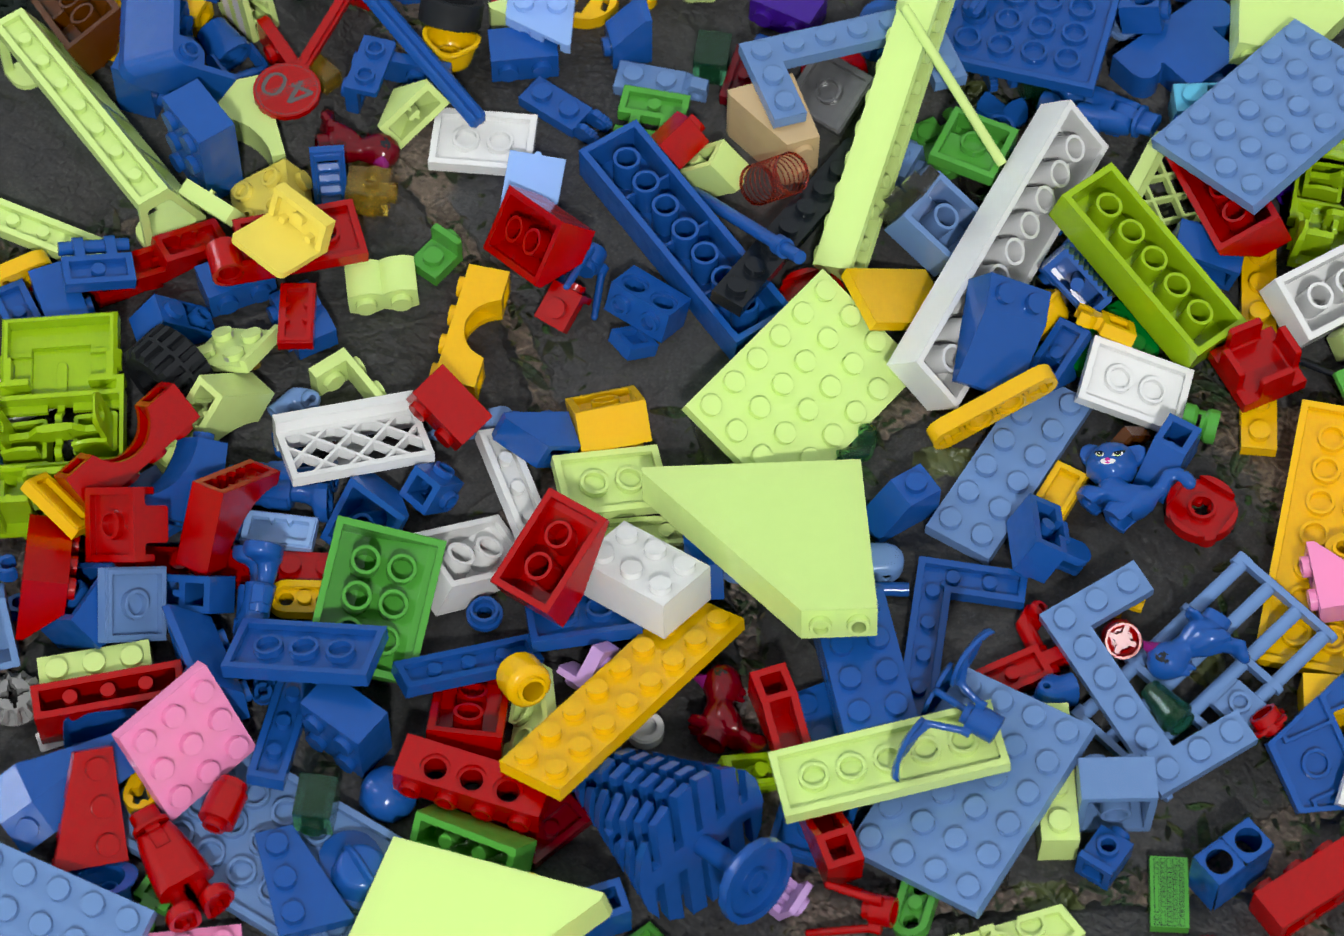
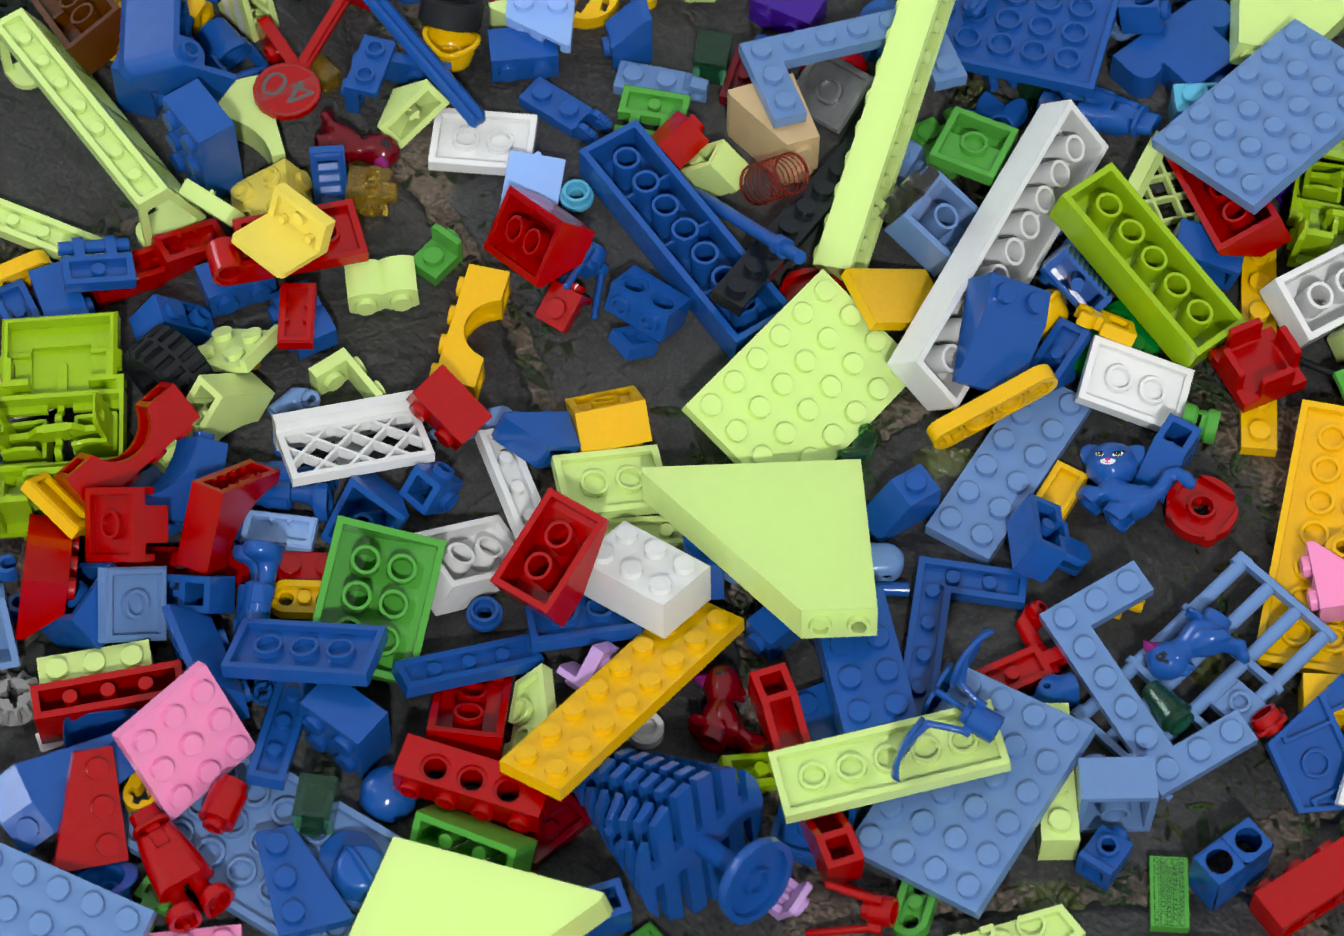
(523, 679): yellow head -> none
(576, 188): none -> medium azure plate
(768, 634): none -> blue brick
(953, 85): yellowish green axle -> none
(1126, 642): wheel -> none
(1132, 435): reddish brown tile -> none

